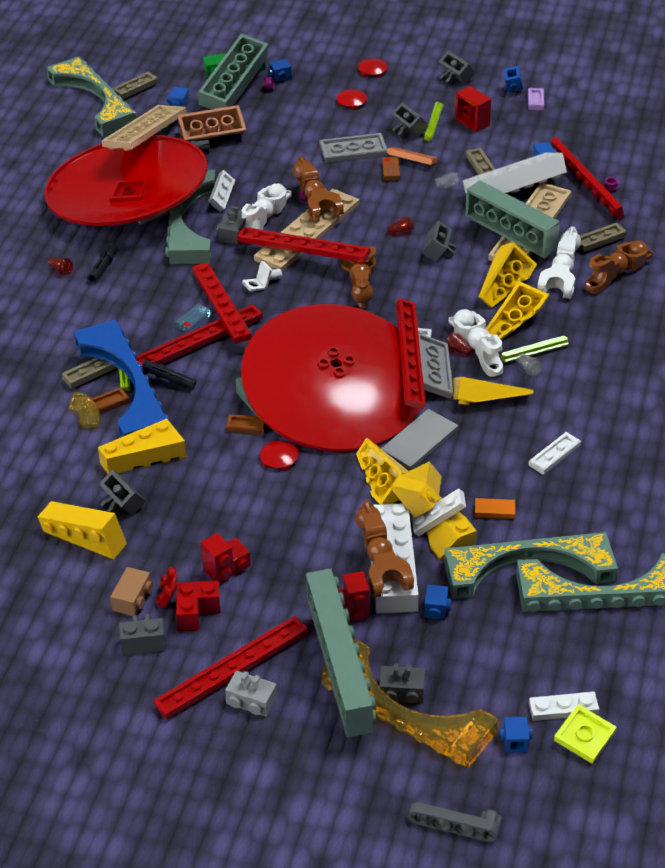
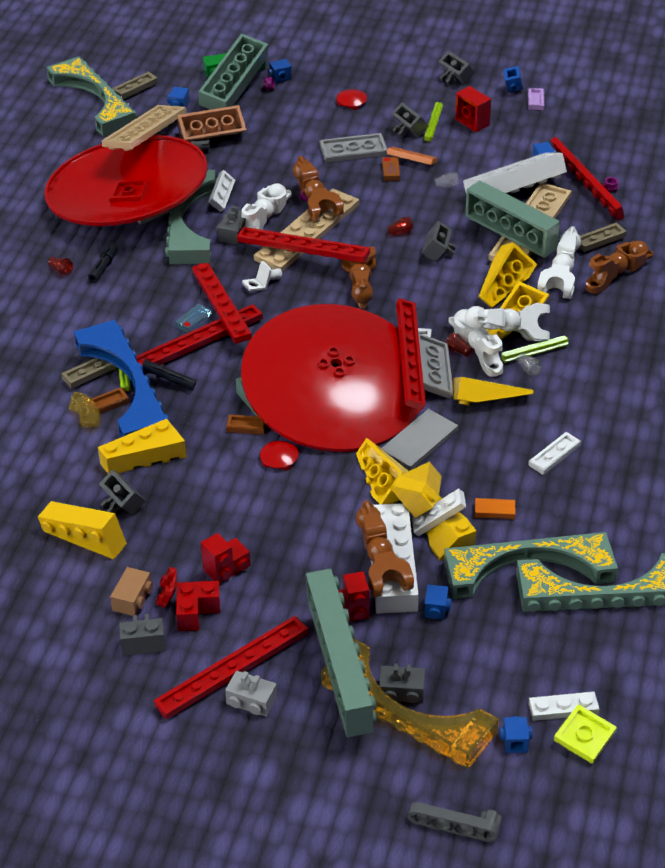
(372, 67): red dish -> none
(479, 161): dark tan plate -> none
(510, 320): none -> white piece

